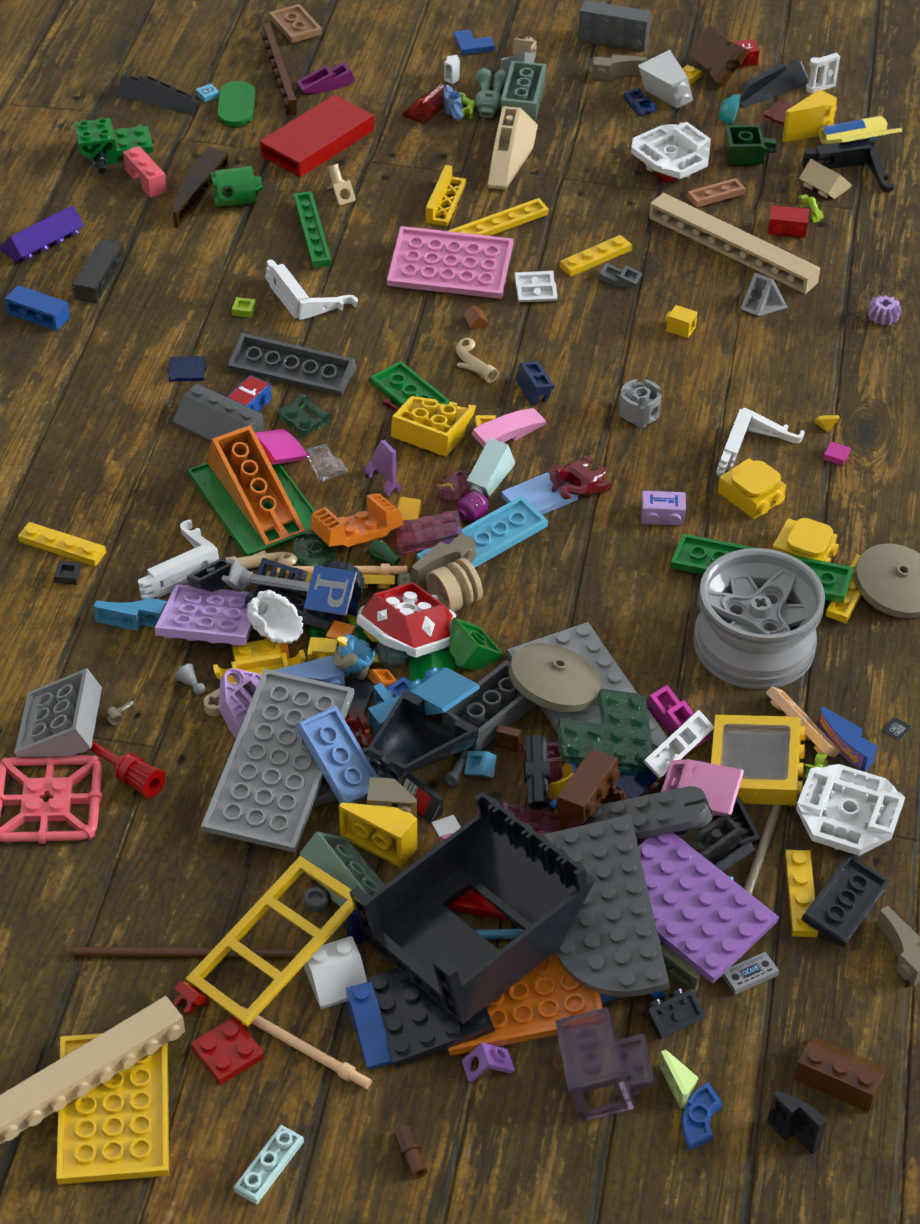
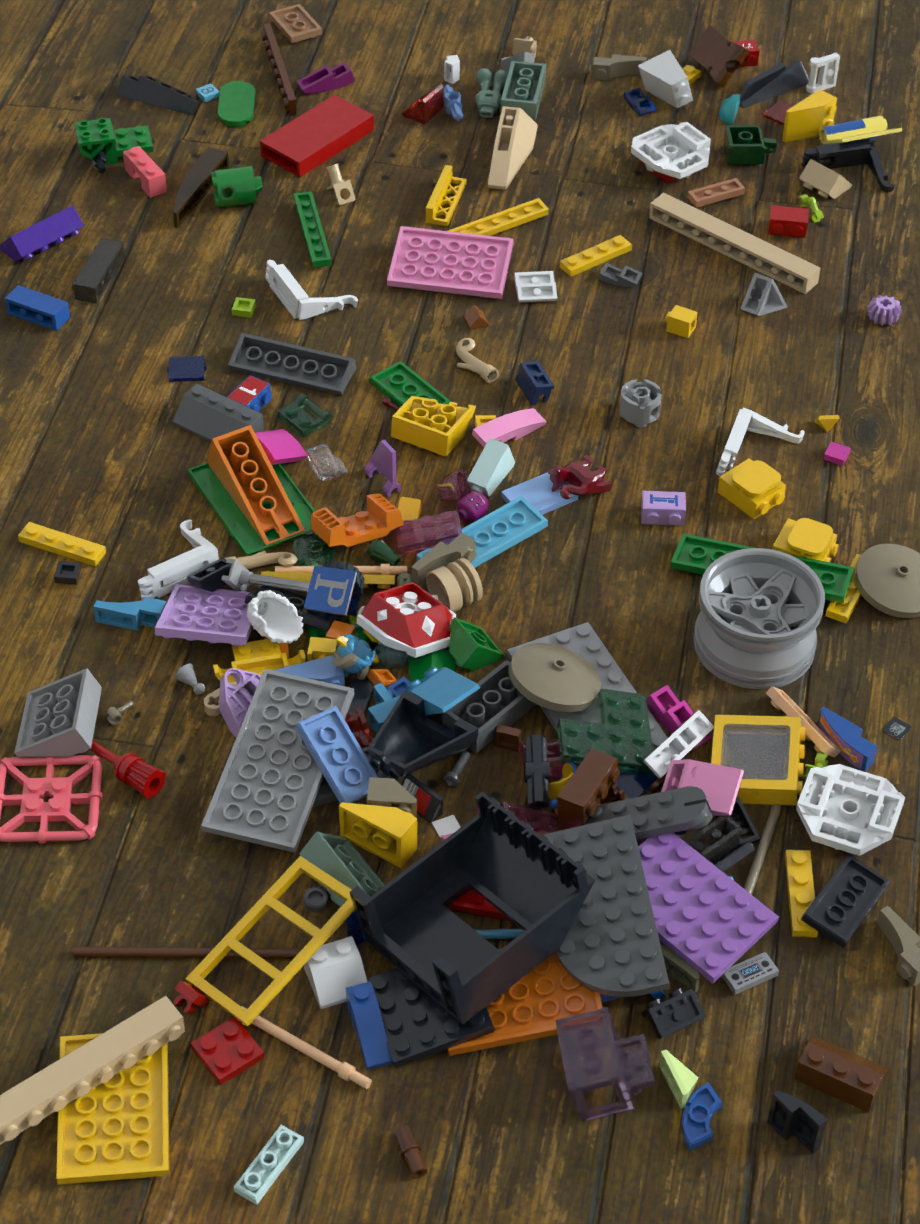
(301, 574): dark blue slope -> none
(469, 45): blue tile -> none
(471, 104): lime arm -> none
(480, 764): medium azure slope -> none
(489, 1057): medium lavender bracket -> none
(614, 25): dark grey brick -> none

